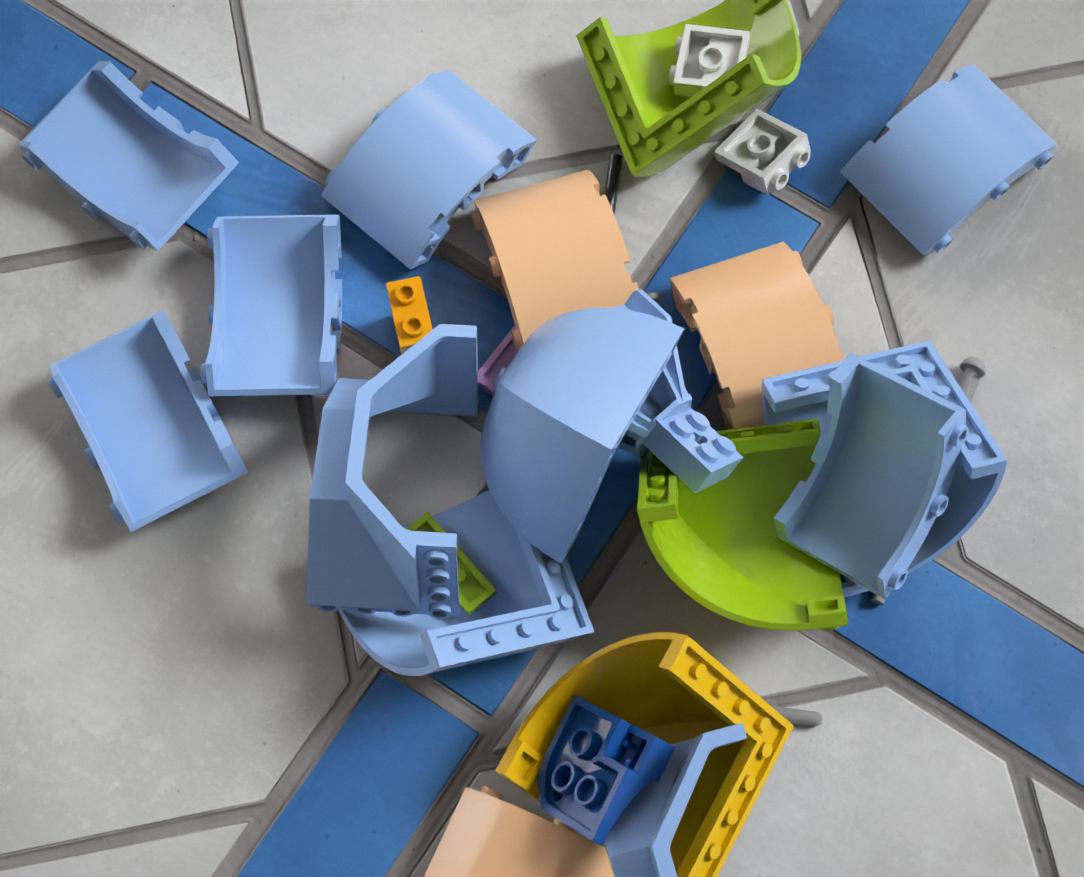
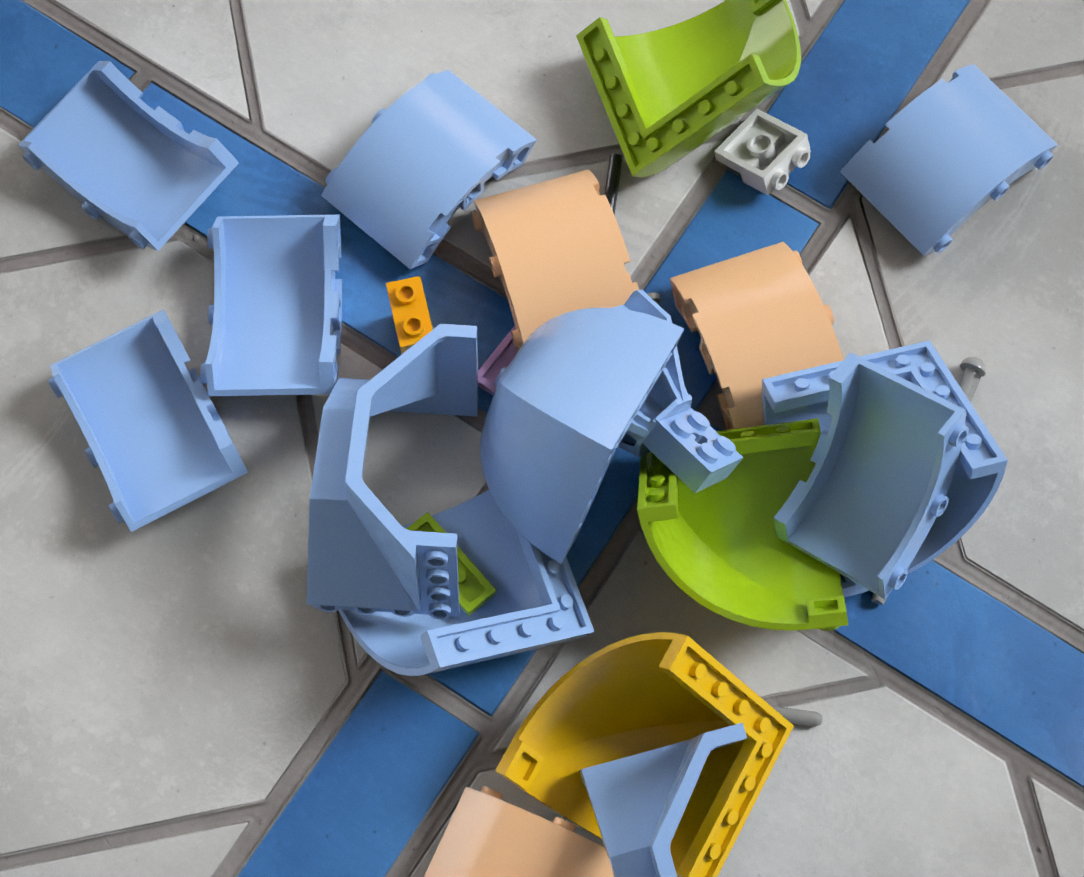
(597, 768): blue slope -> none
(705, 55): white plate -> none

